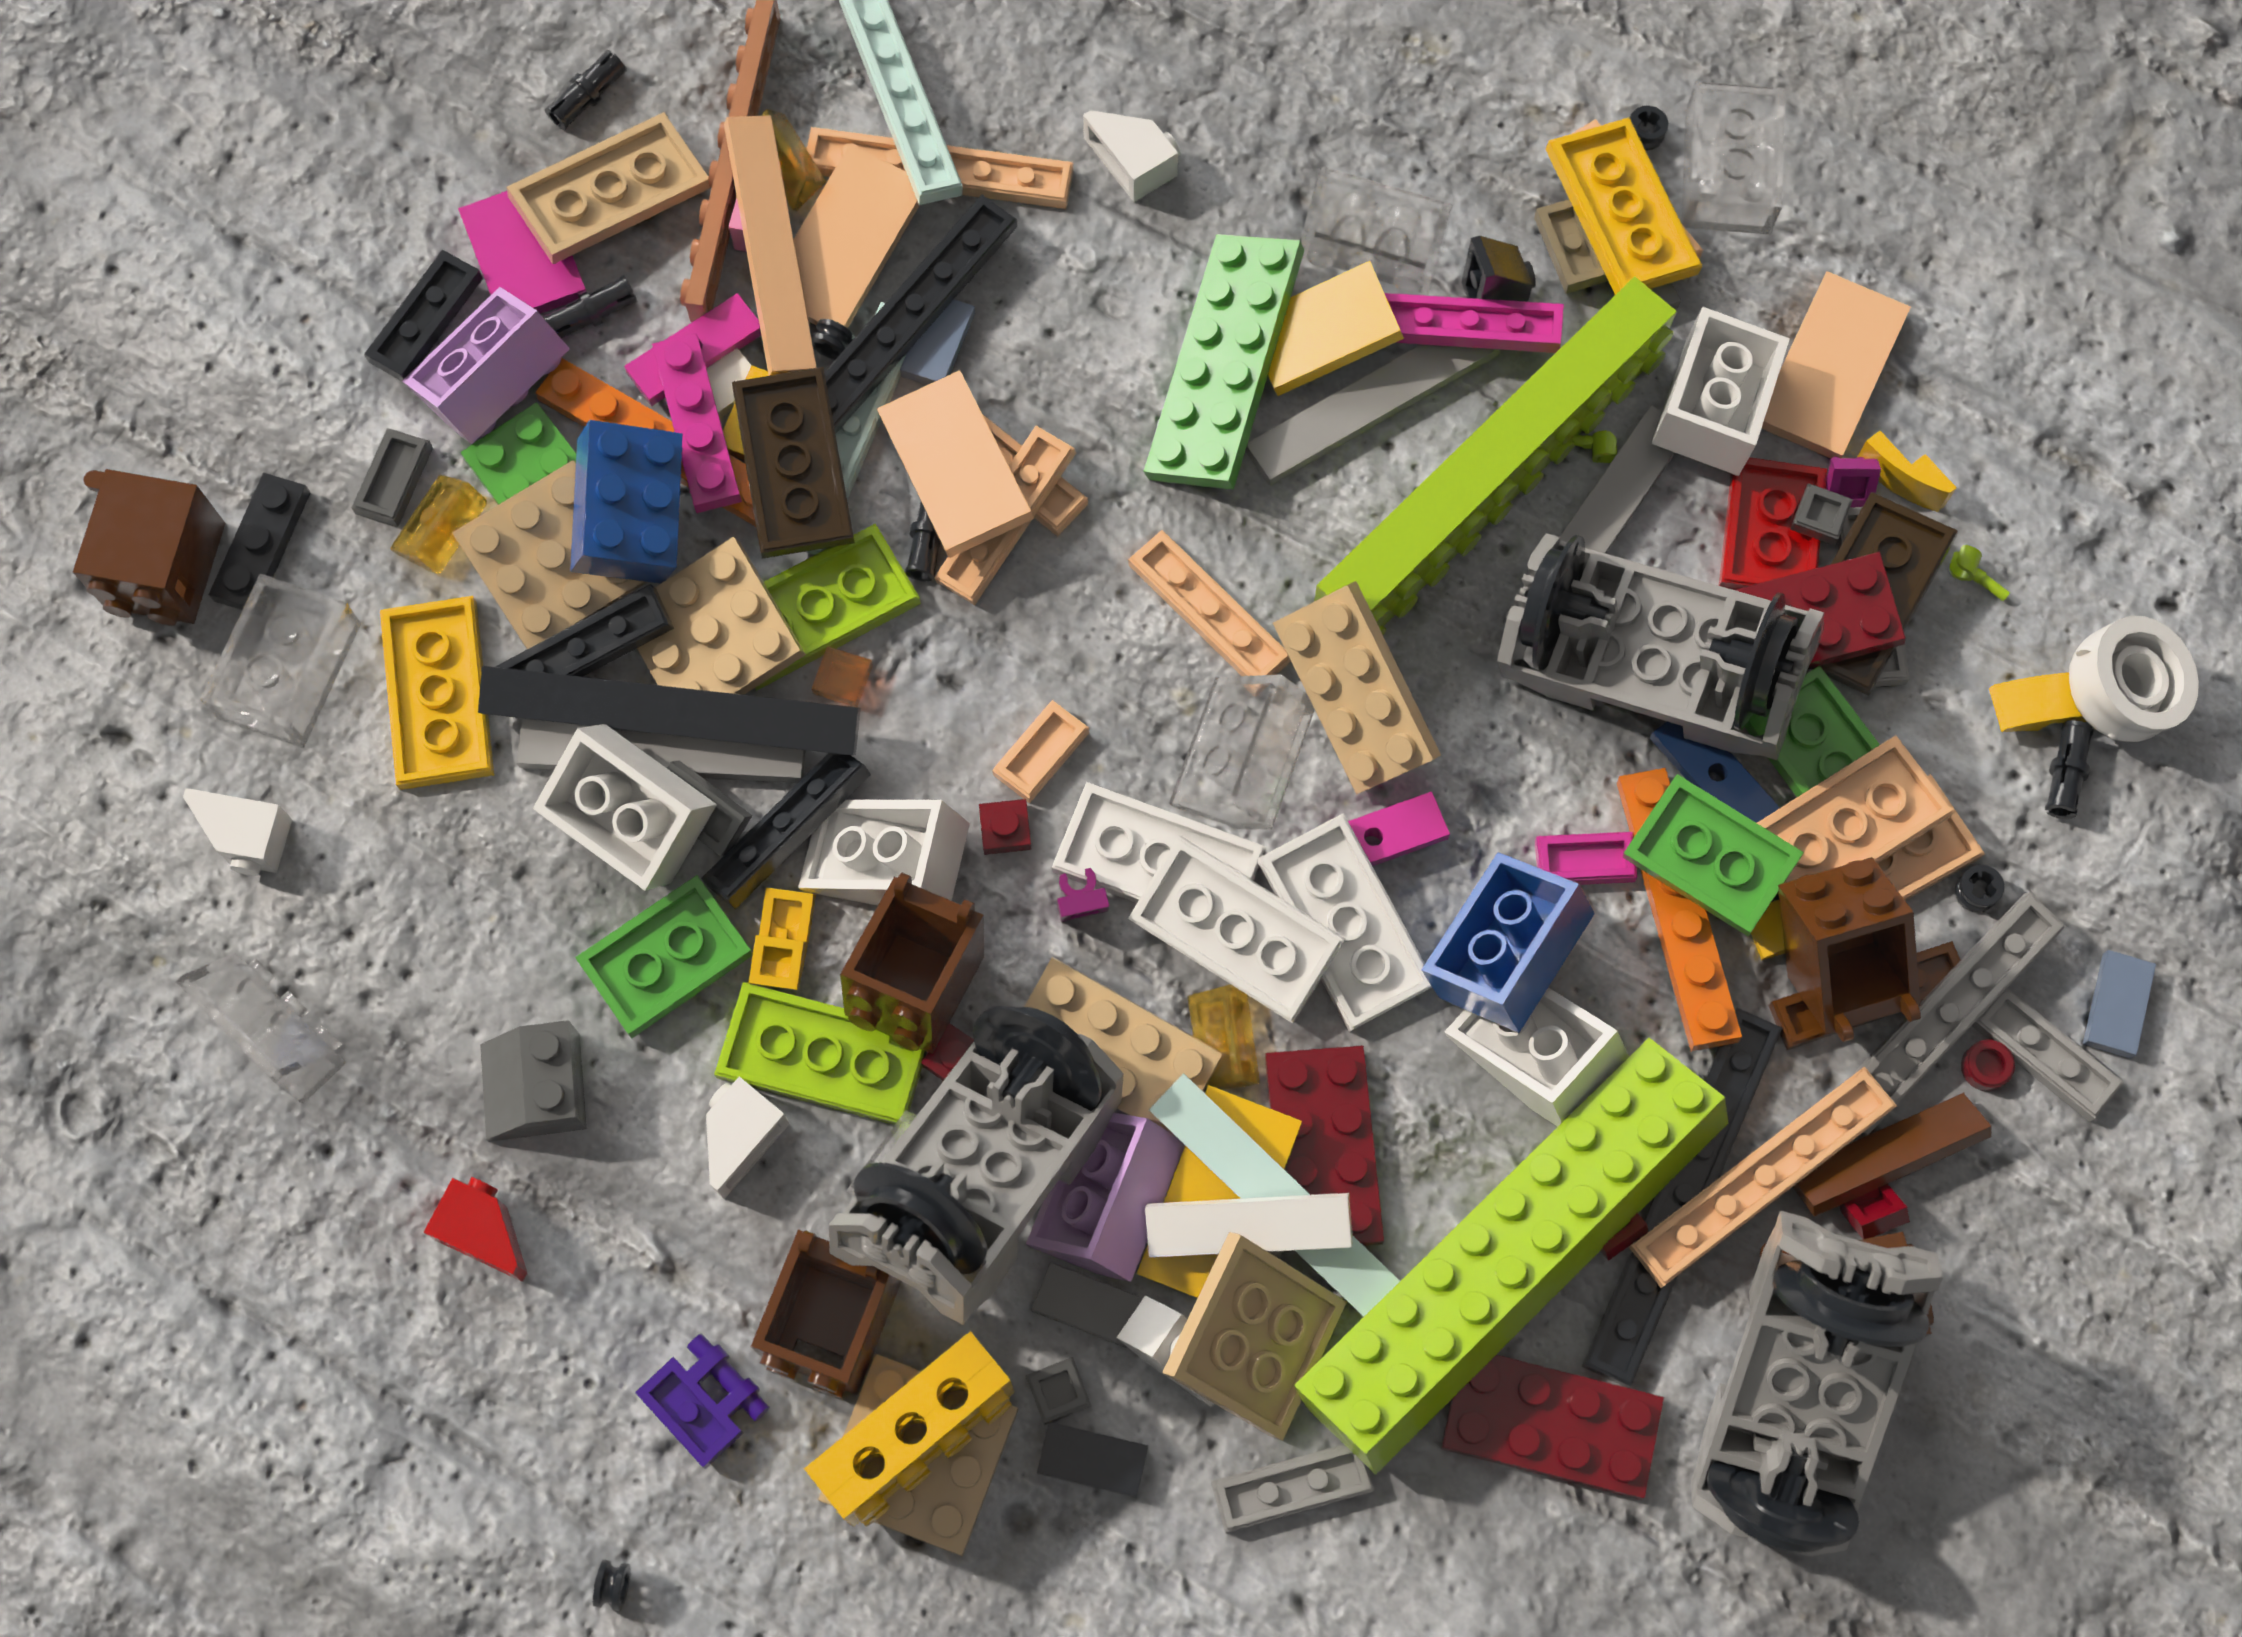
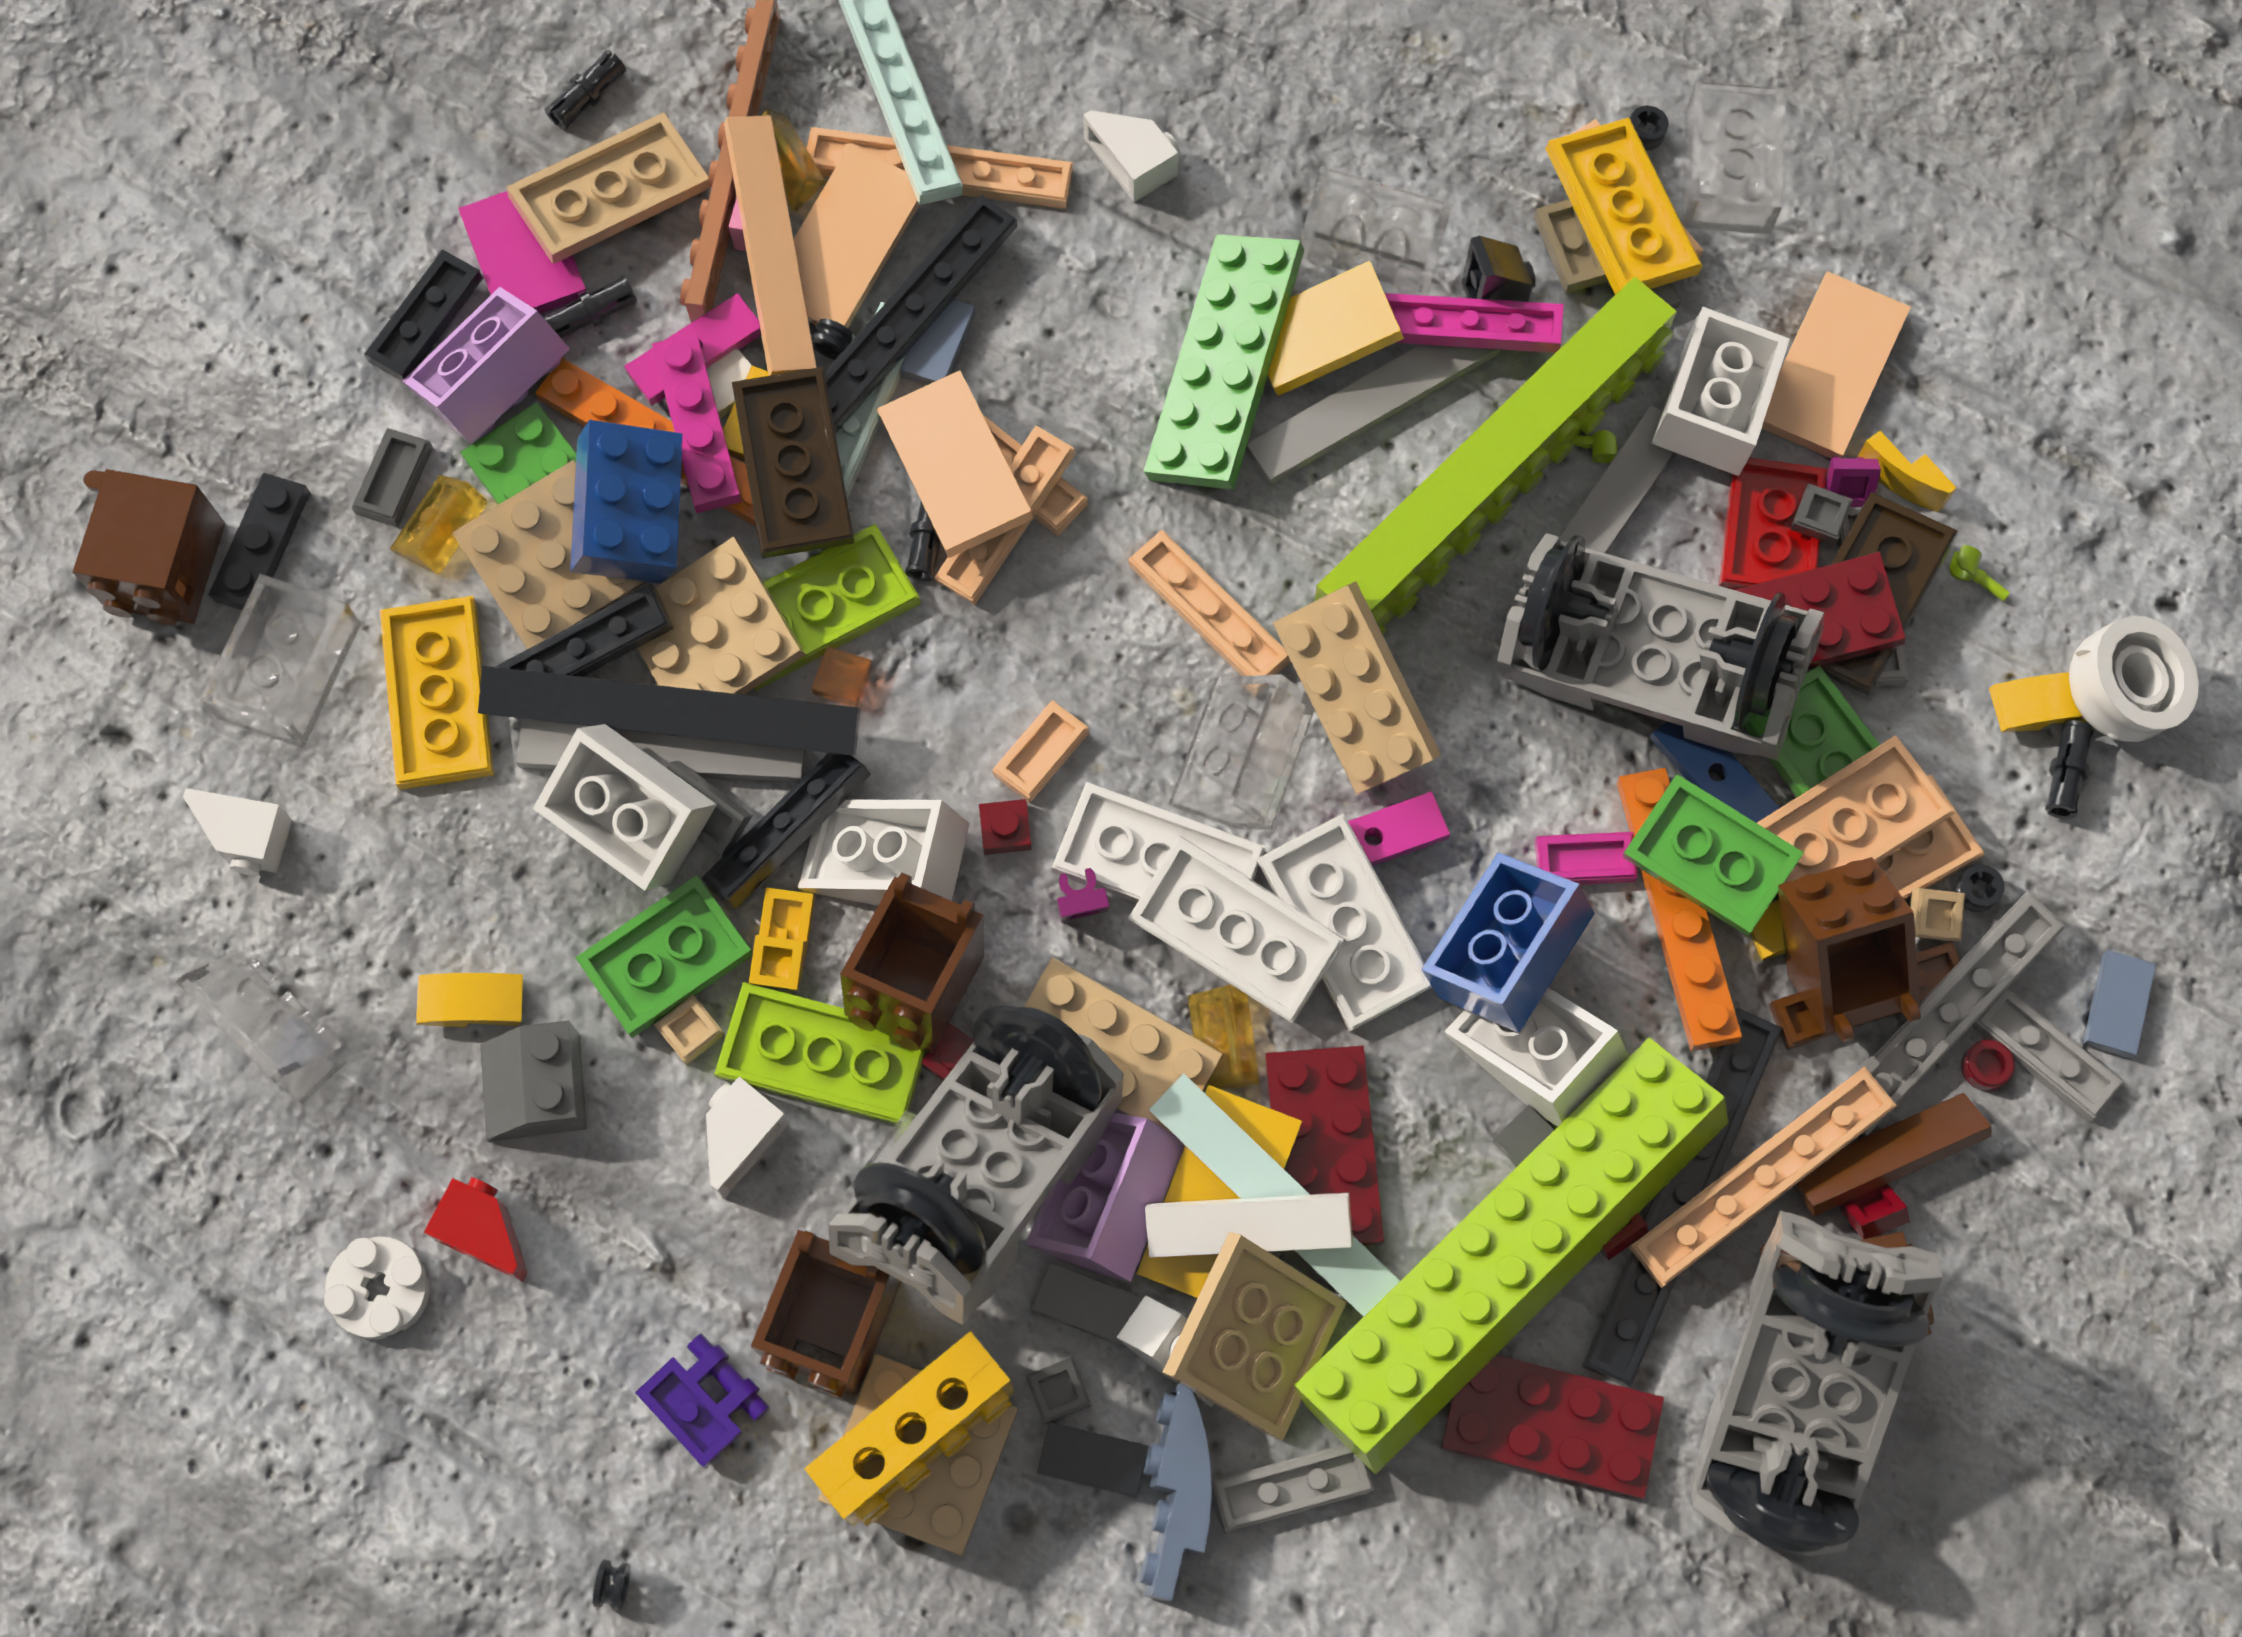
(363, 1261): none -> white plate
(469, 998): none -> yellow slope
(689, 1029): none -> tan tile
(1183, 1471): none -> sand blue slope
(1522, 1135): none -> dark grey tile
(1938, 914): none -> tan tile

